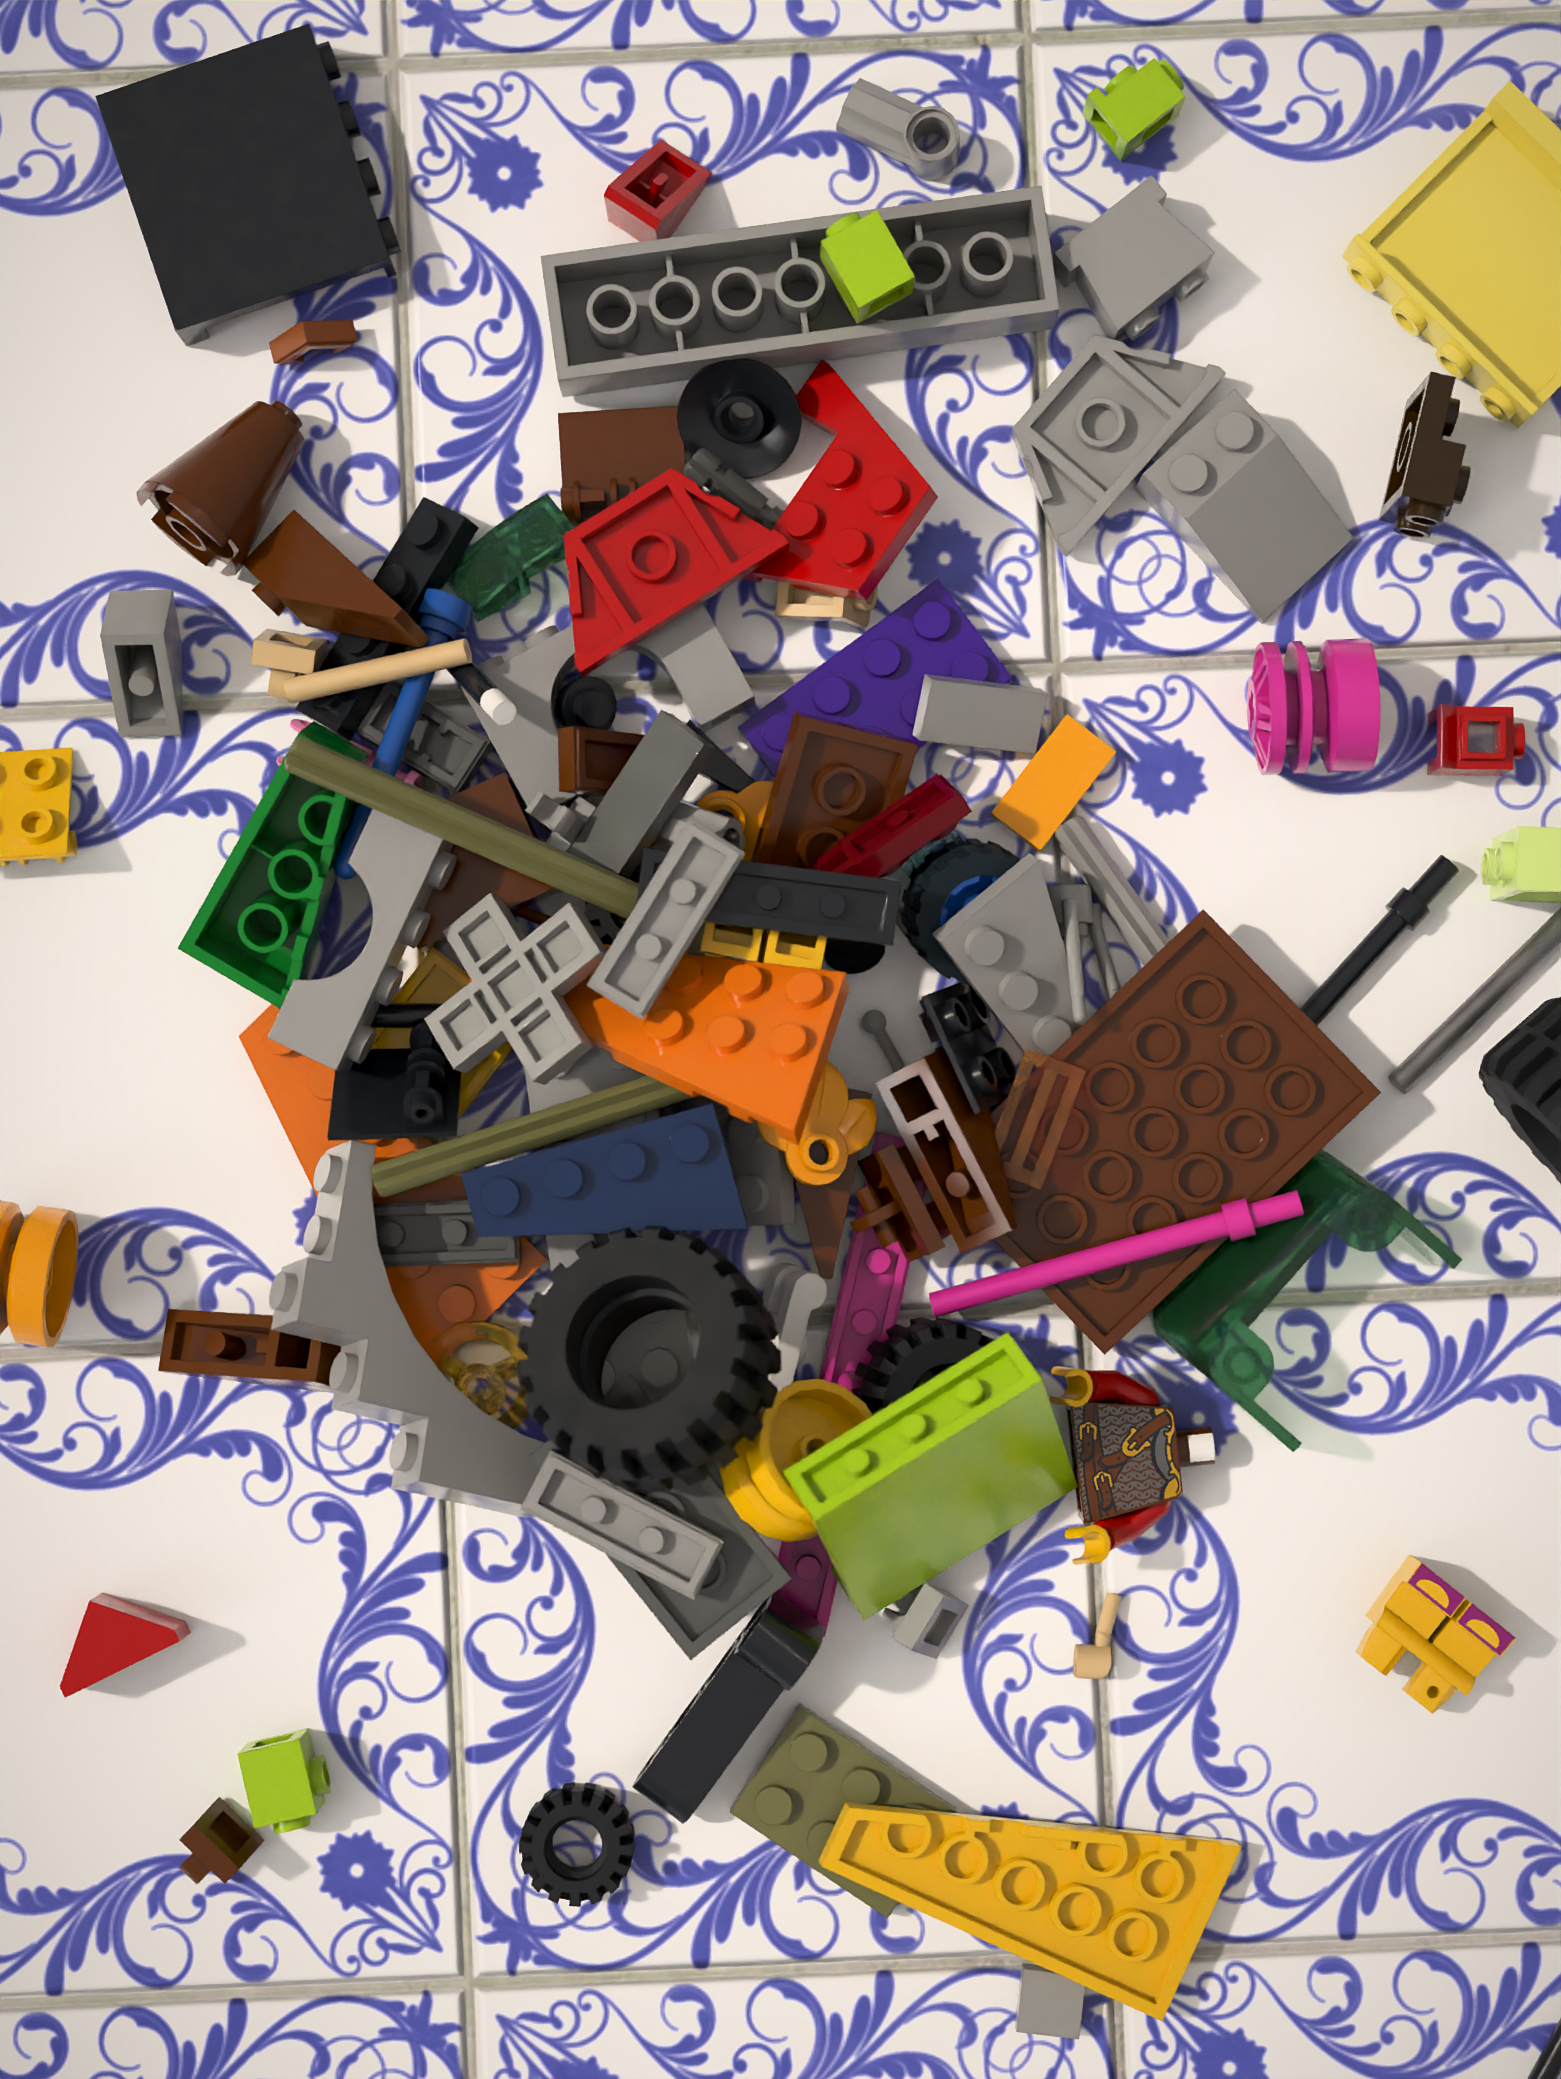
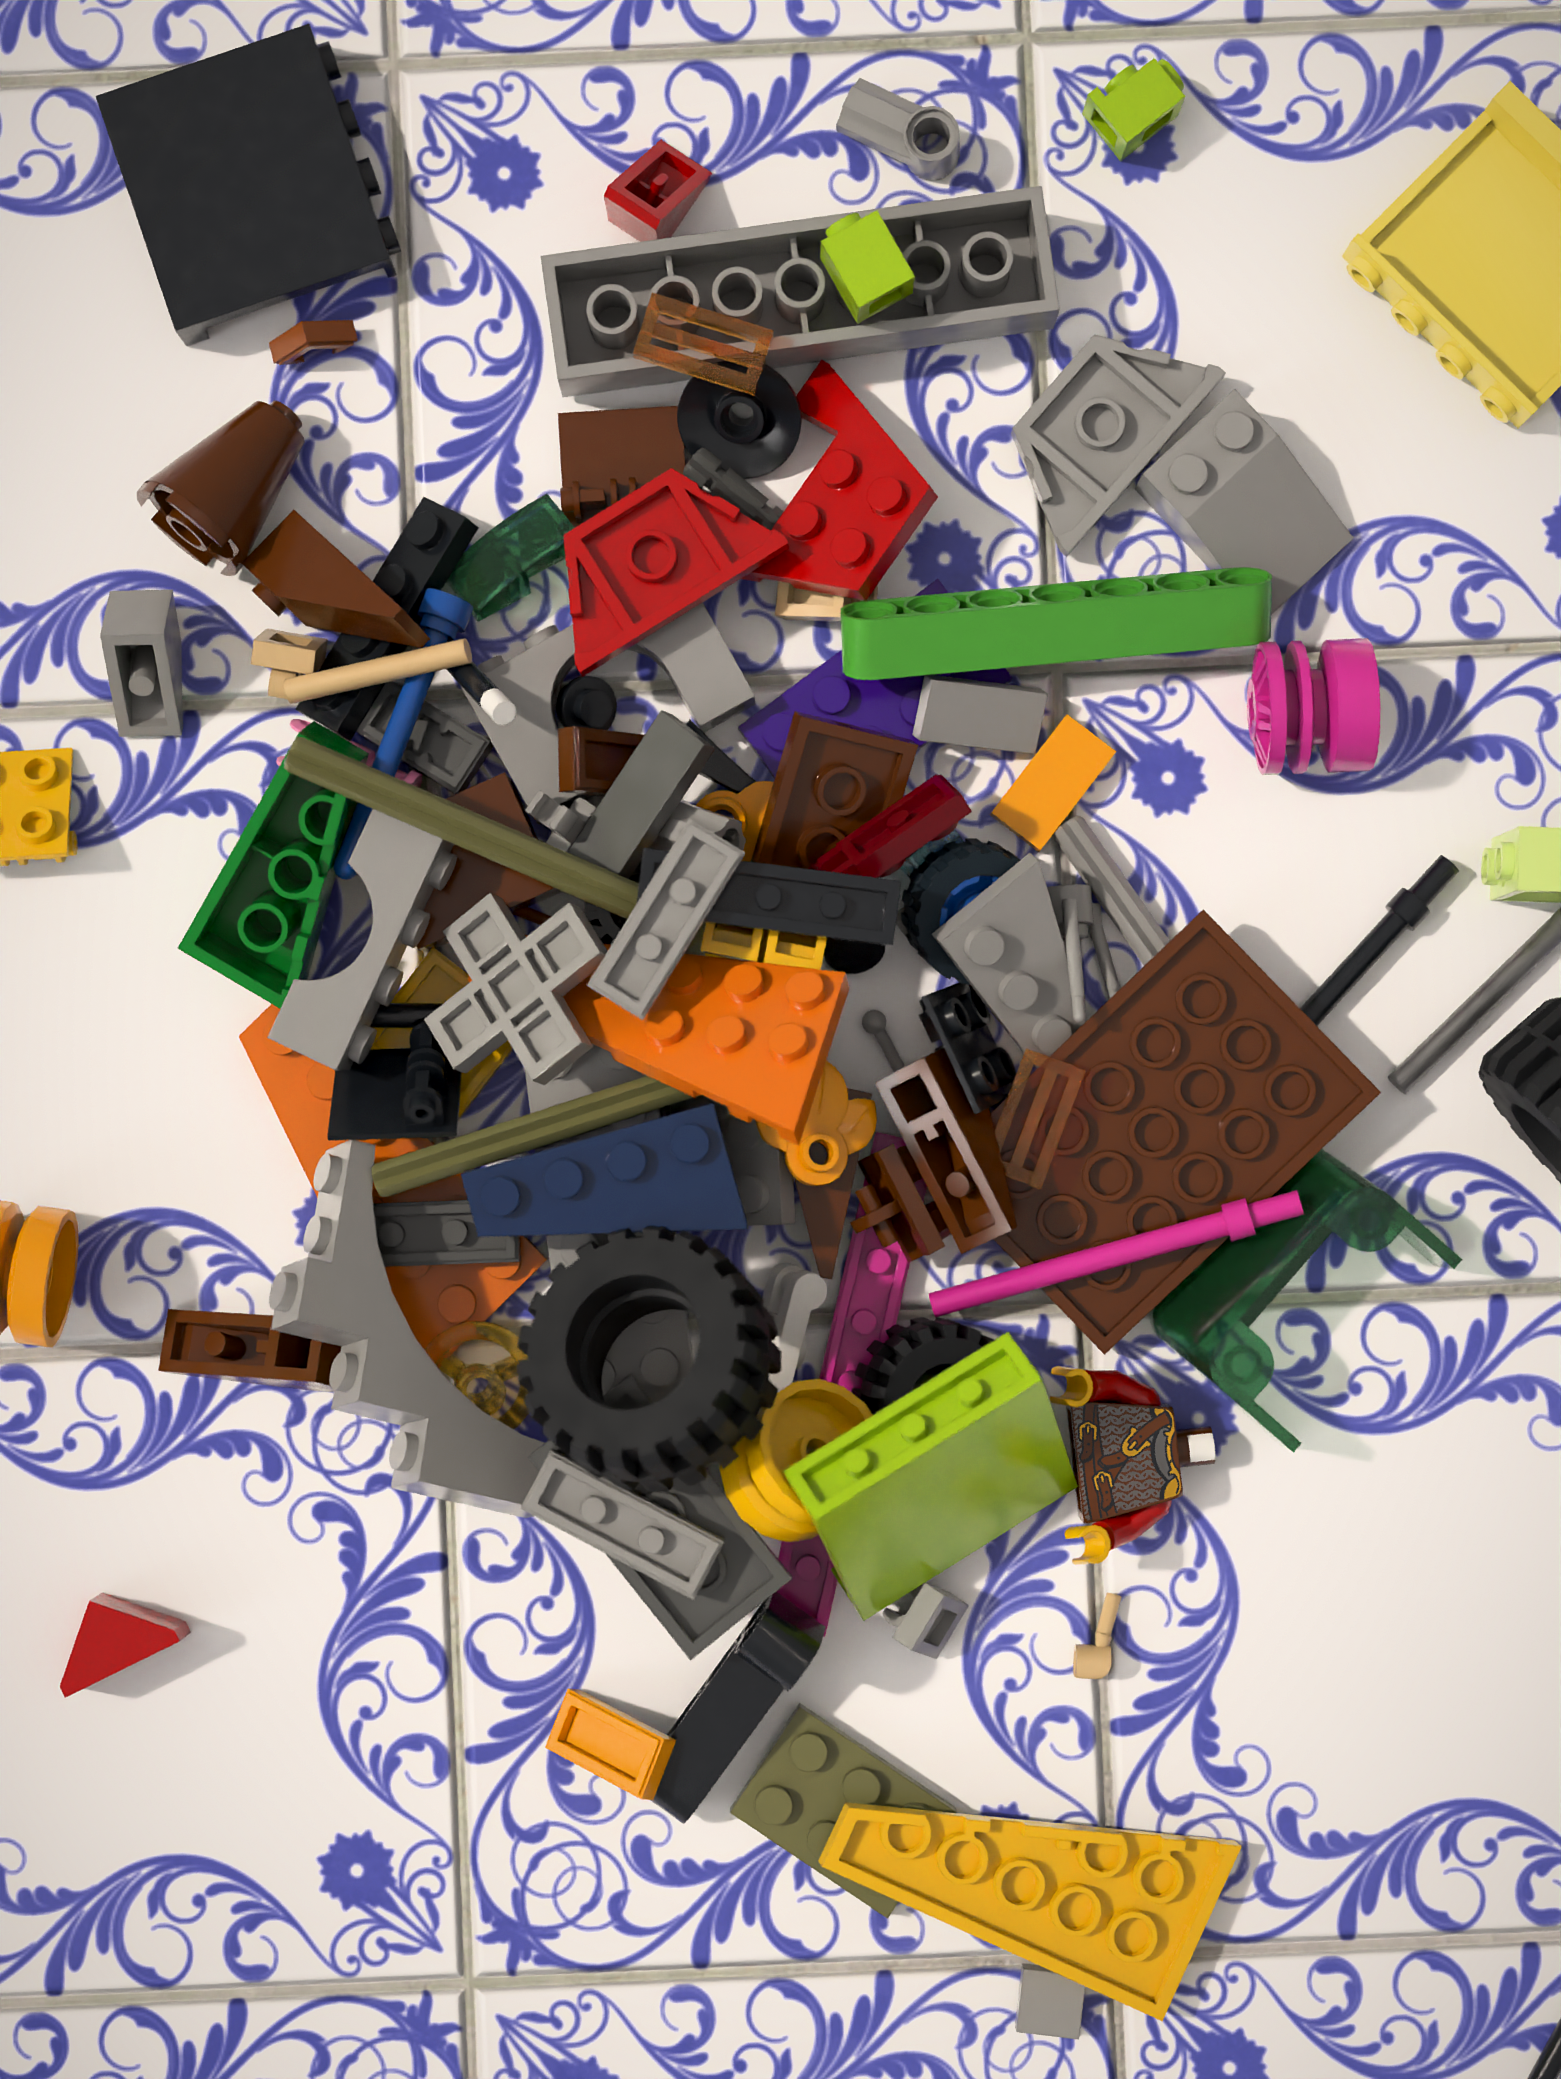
(218, 1843): reddish brown tile -> none
(284, 1780): lime brick -> none
(577, 1882): black tyre -> none
(610, 1744): none -> light orange tile
(695, 367): none -> clear orange tile
(1056, 623): none -> bright green beam
(1133, 262): light grey hips -> none
(1425, 468): dark brown plate -> none
(1435, 1625): yellow hips -> none
(1475, 740): red window -> none

